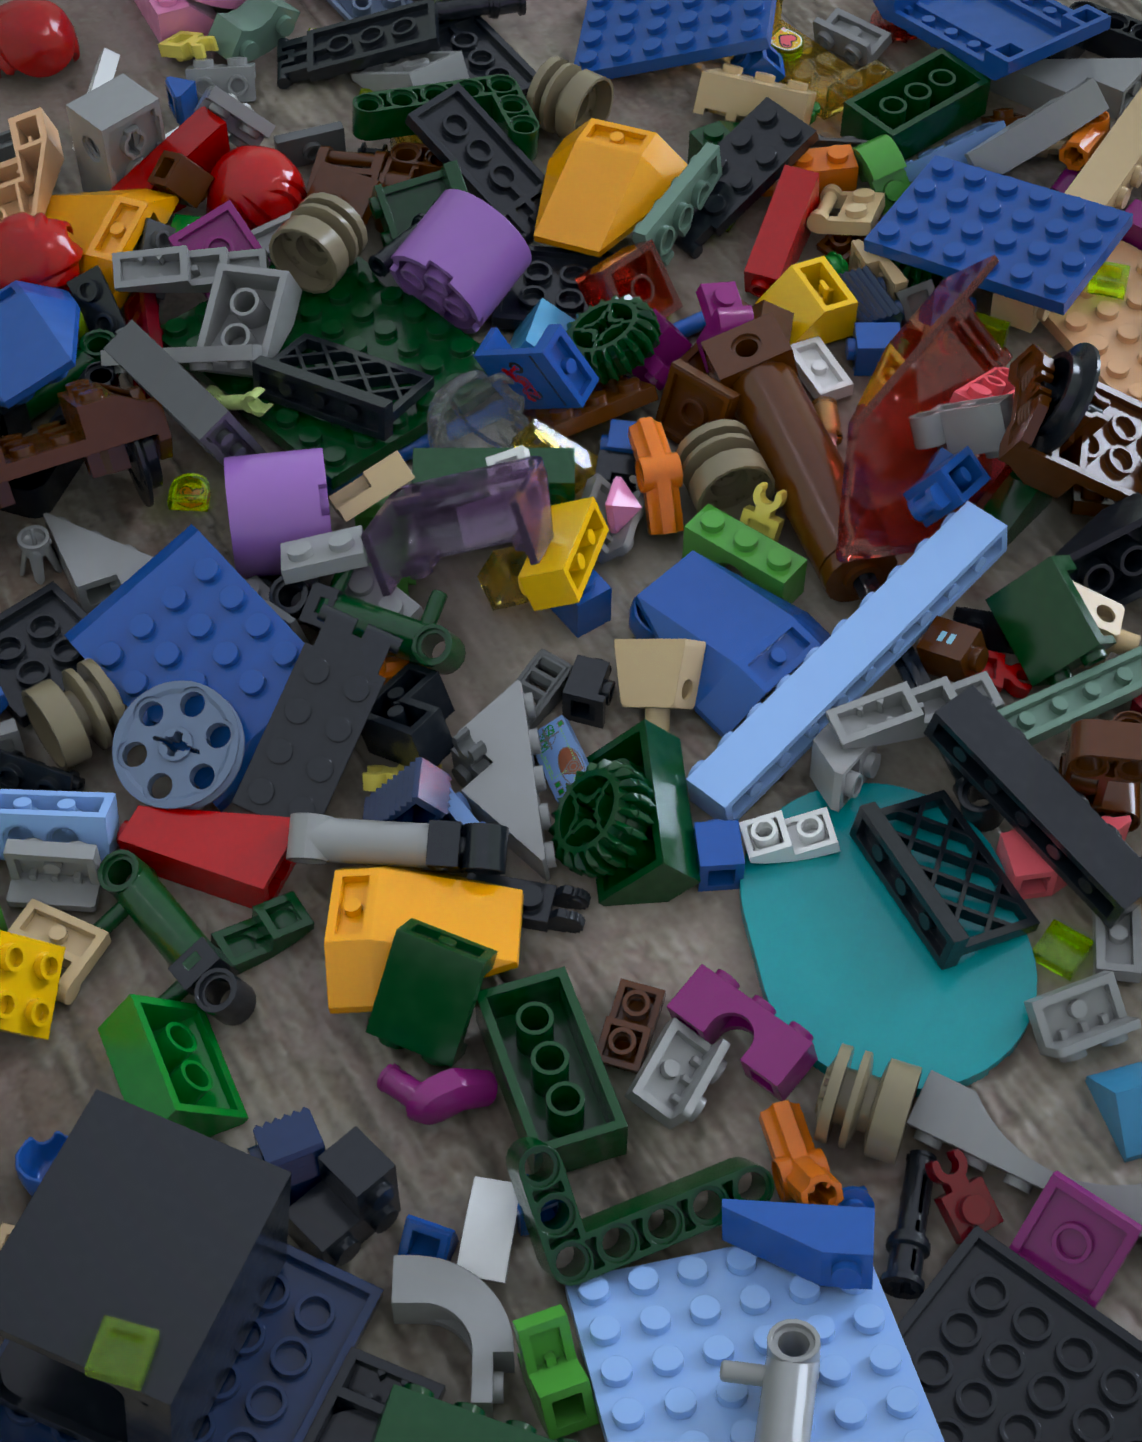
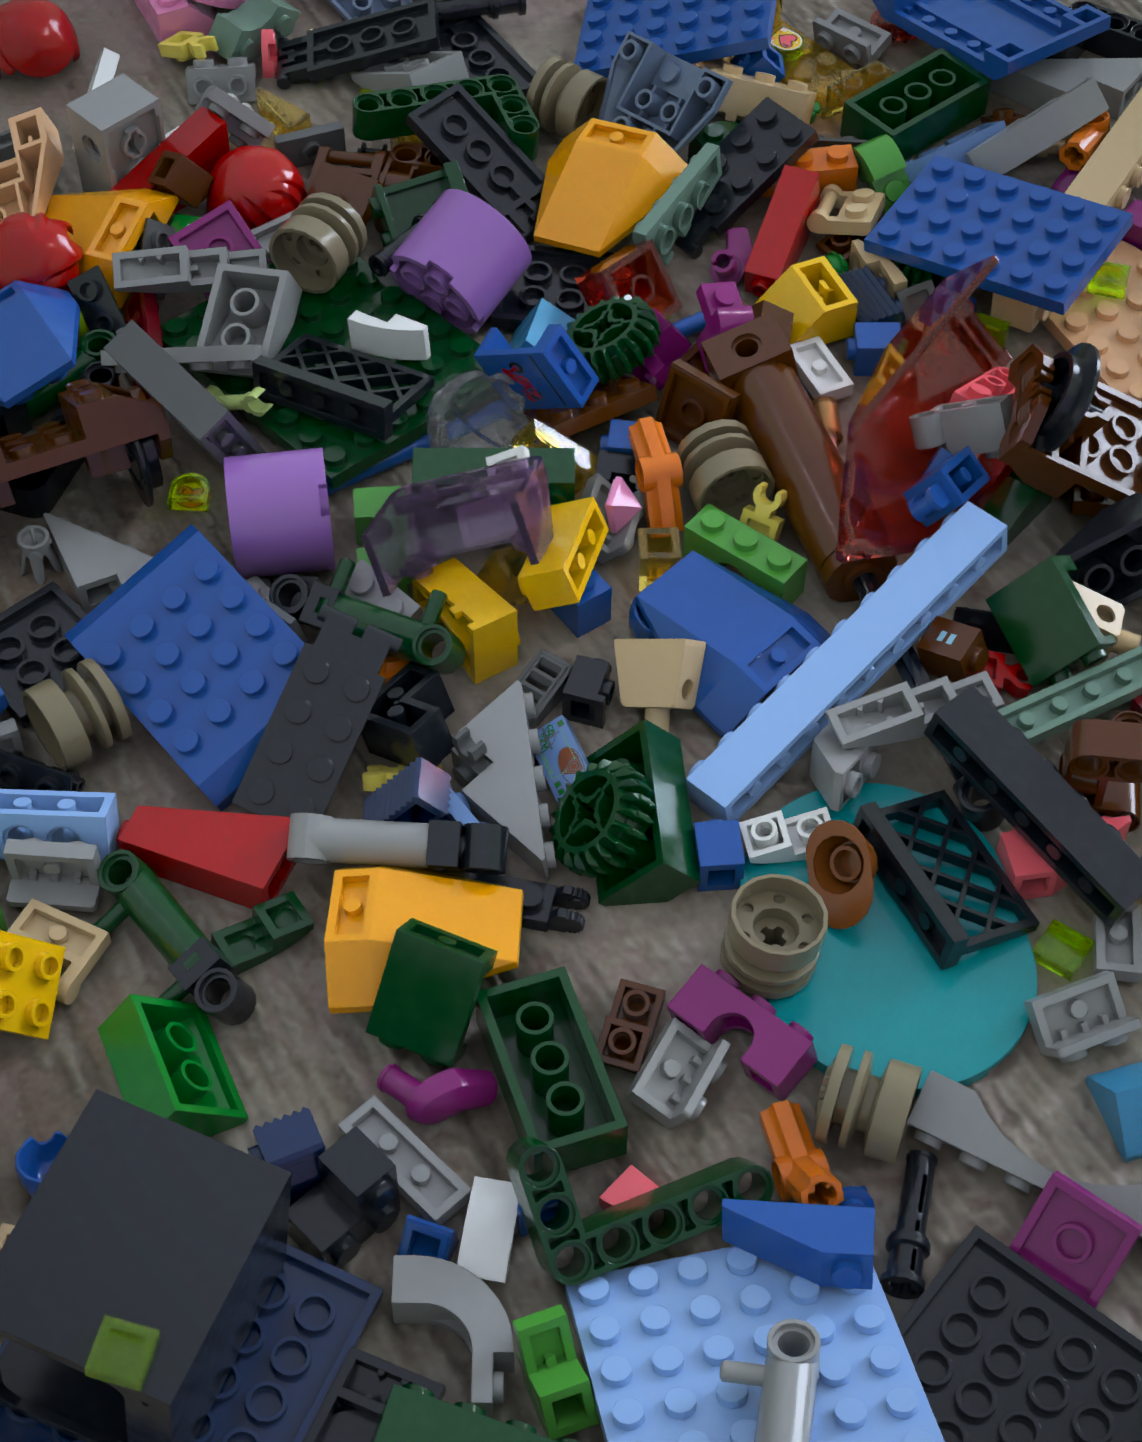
(173, 728): sand blue wedge -> none
(181, 97): blue slope -> none
(269, 53): none -> coral tile
(281, 113): none -> clear yellow slope
(323, 555): light grey bracket -> none
(371, 487): tan slope -> none
(394, 339): none -> white slope
(420, 1173): none -> light grey plate
(475, 616): none -> yellow wedge
(626, 1186): none -> coral tile
(656, 553): none -> clear yellow brick
(660, 92): none -> sand blue wedge
(730, 263): none -> magenta arm
(774, 935): none -> dark tan wheel
(842, 871): none -> dark orange piece
(964, 1200): dark red plate -> none

